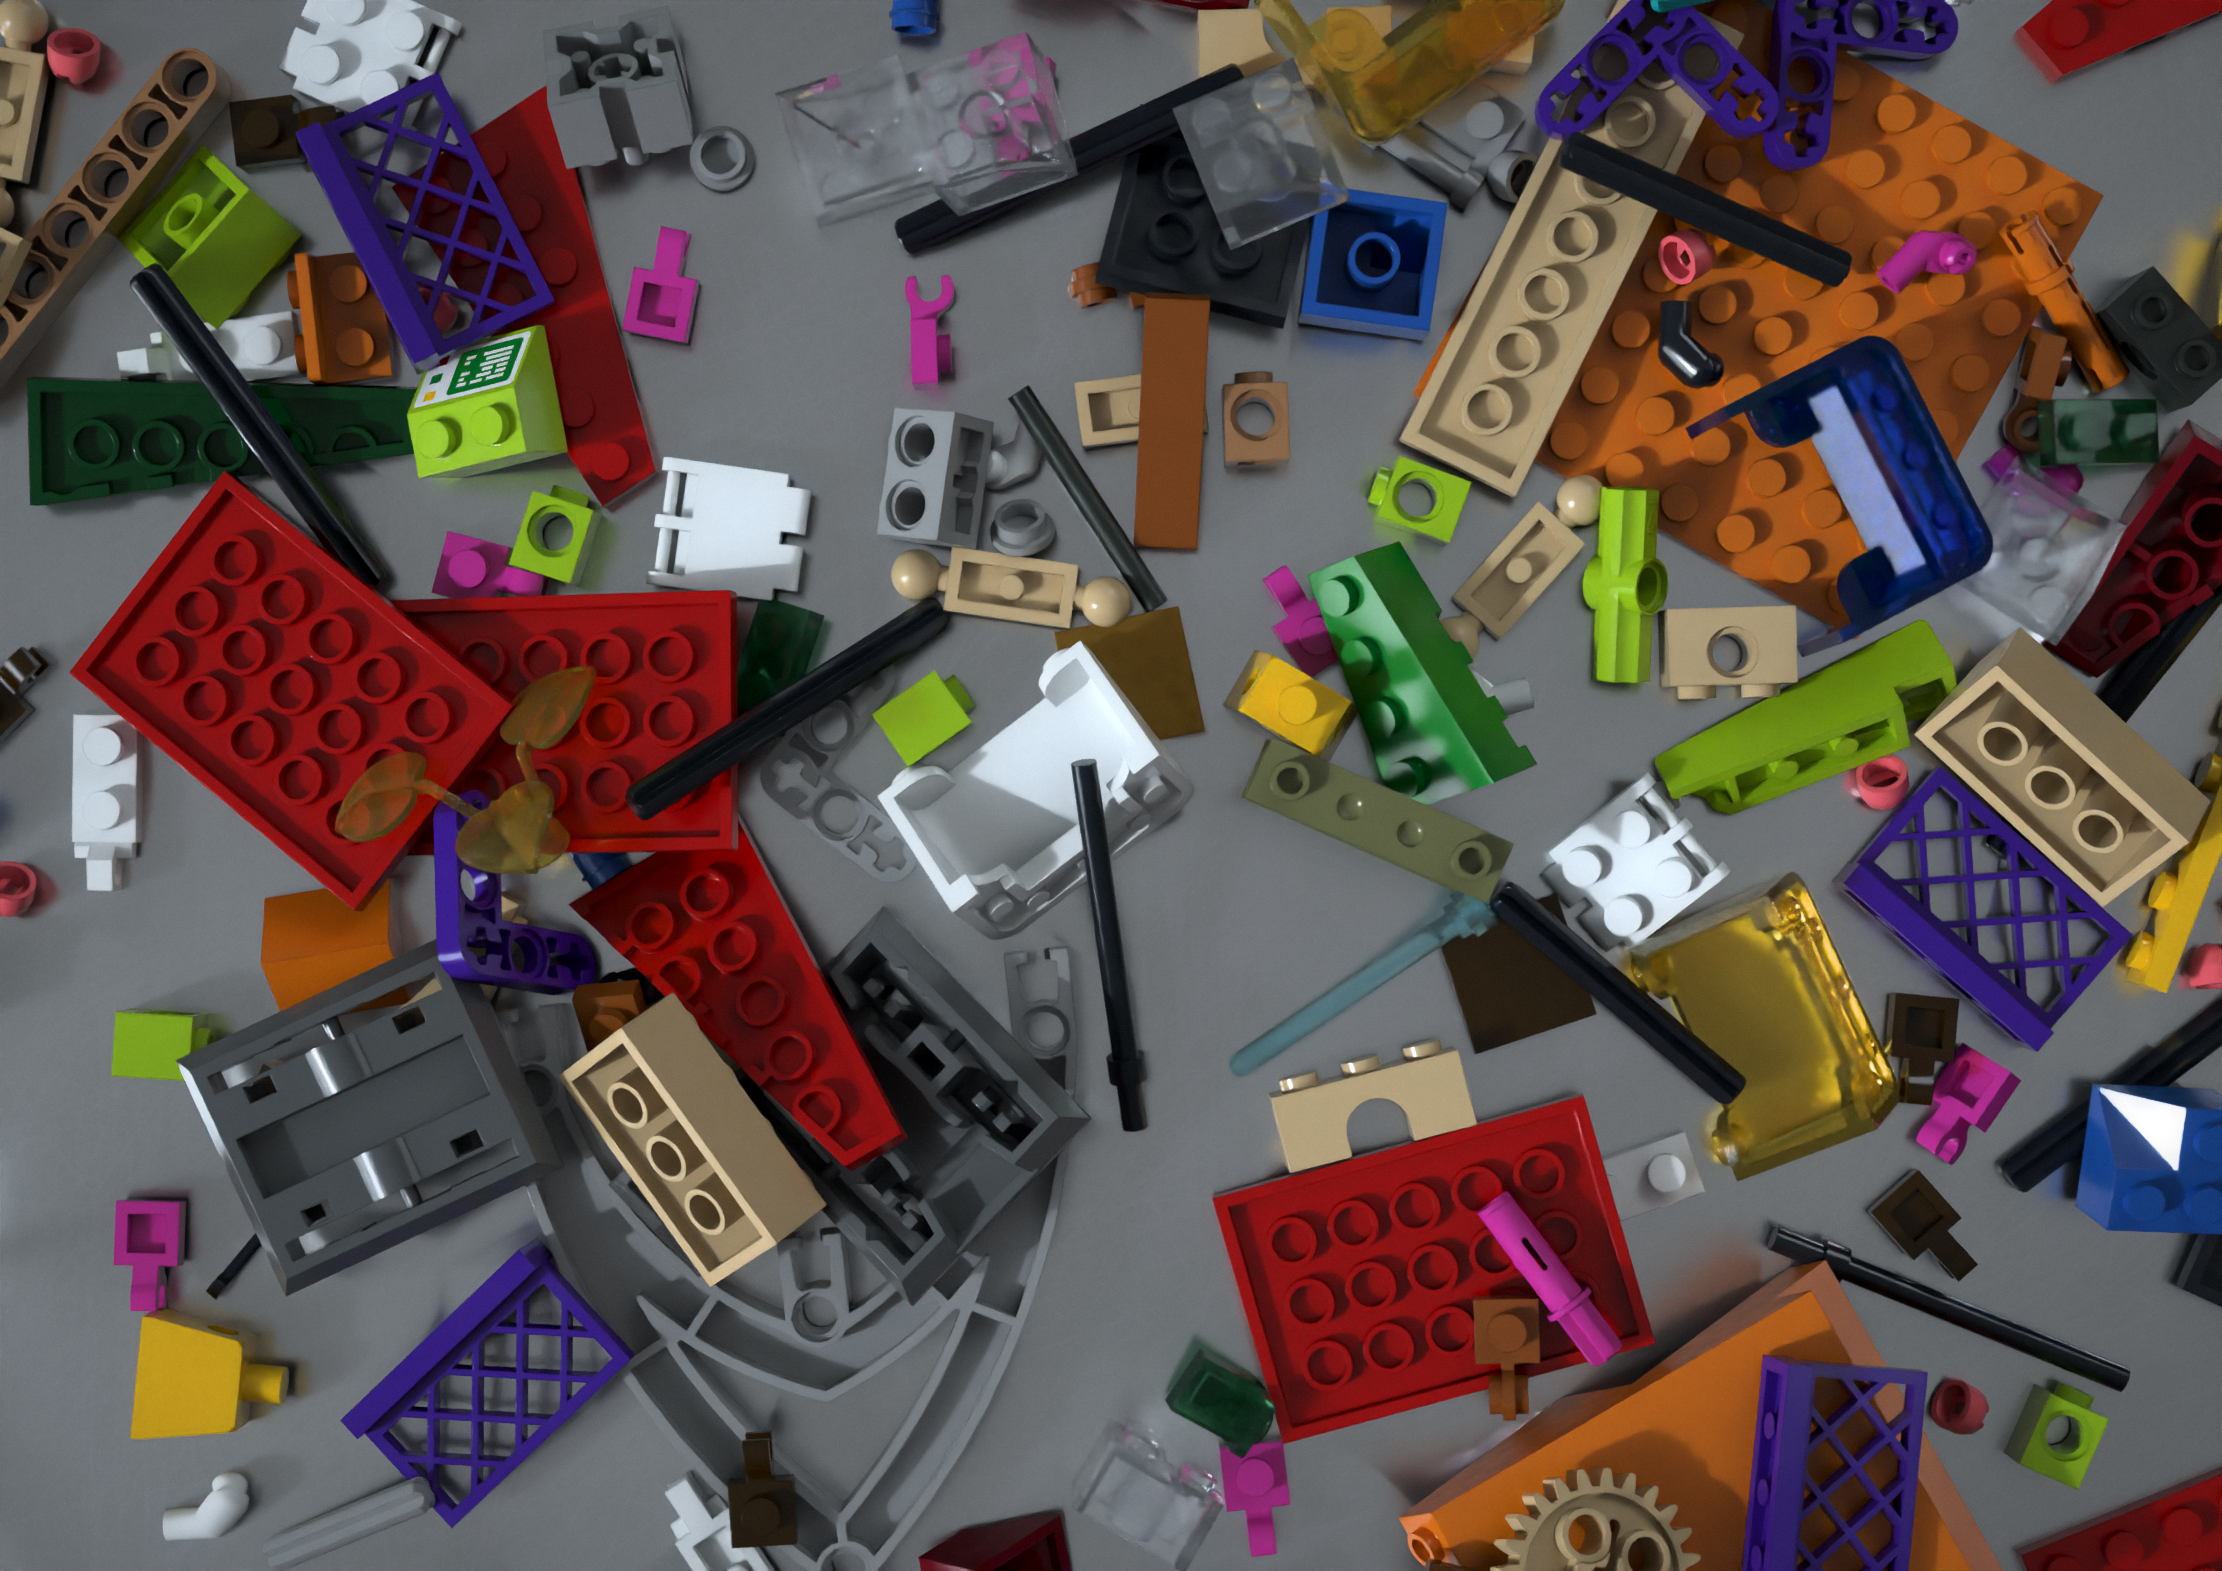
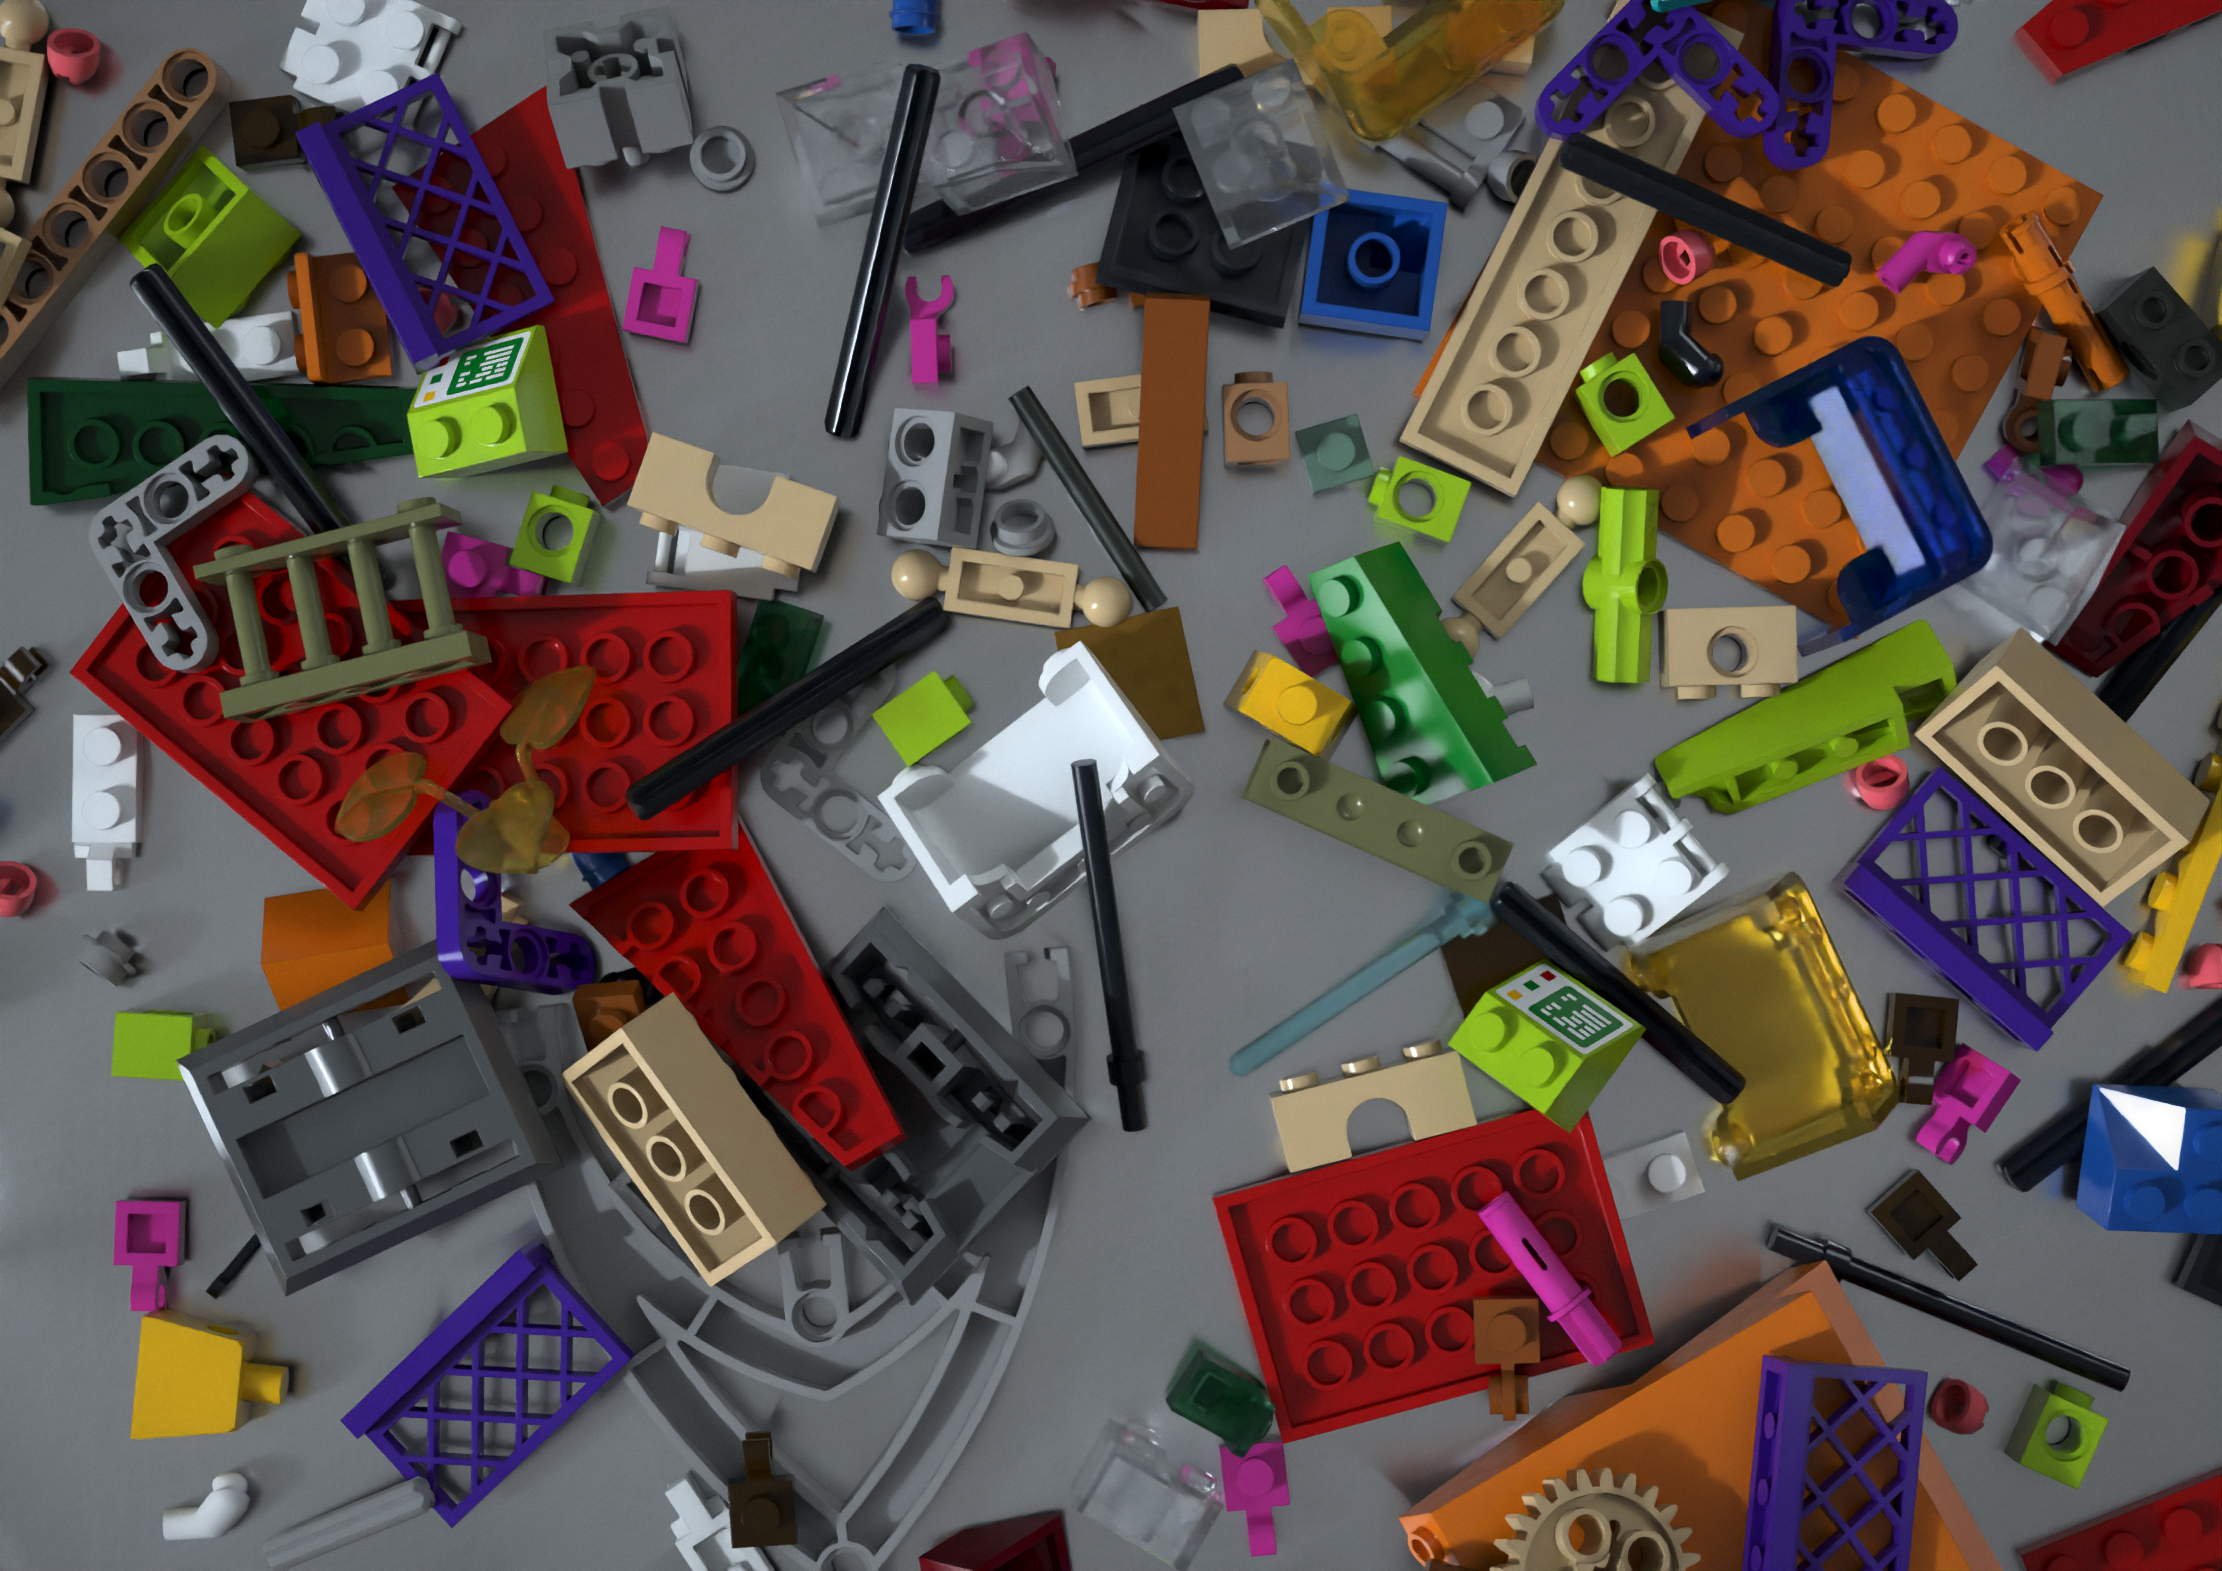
(106, 958): none -> light grey plate
(155, 531): none -> light grey beam
(384, 659): none -> olive fence
(677, 491): none -> tan arch
(882, 250): none -> black axle
(1334, 453): none -> sand green plate
(1547, 1040): none -> lime slope
(1649, 410): none -> lime brick

